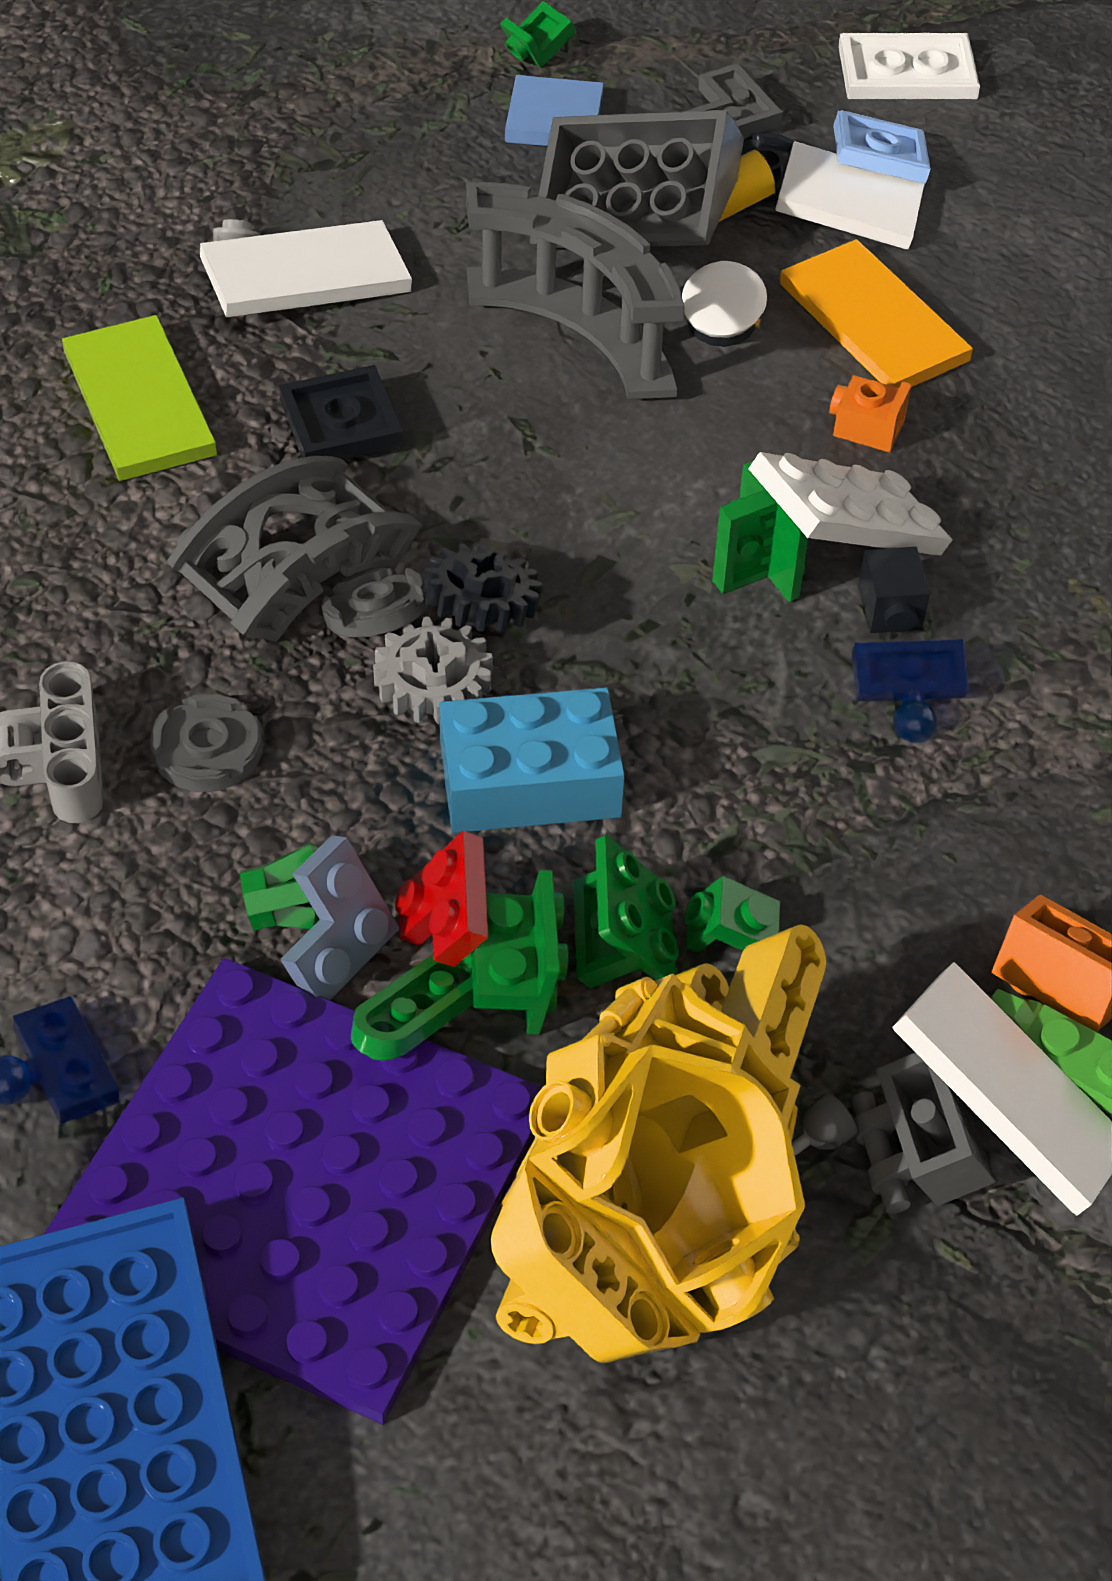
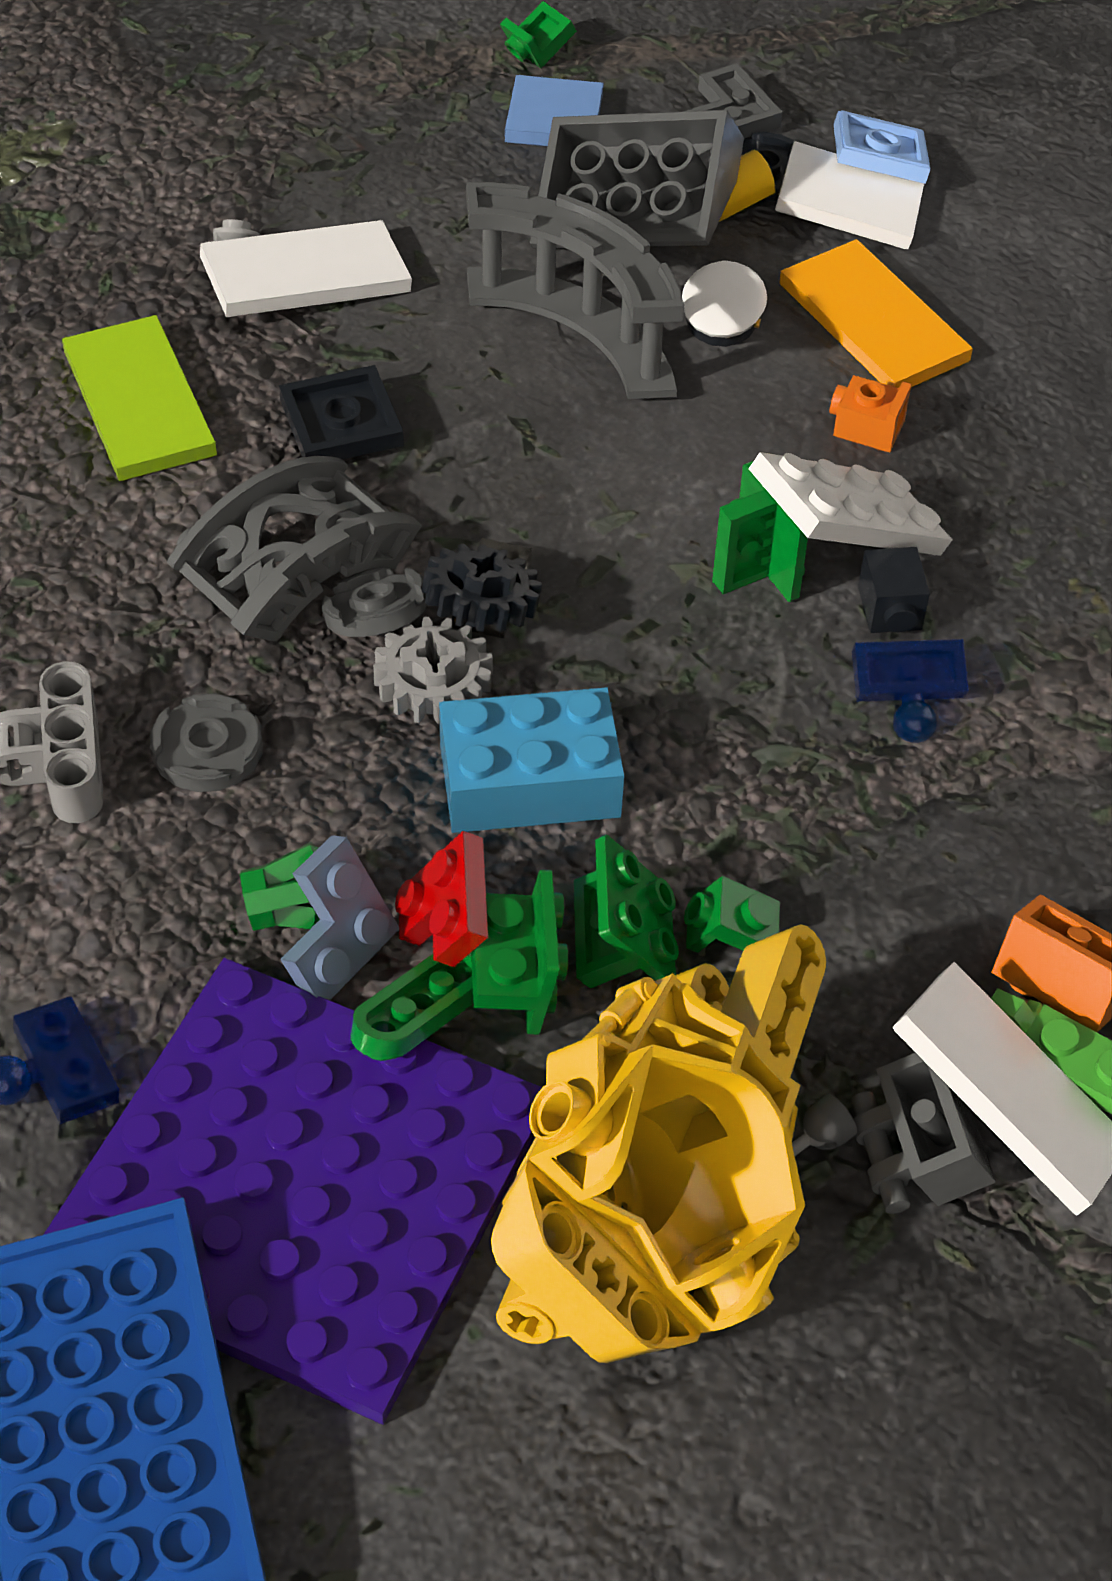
(908, 66): white tile -> none

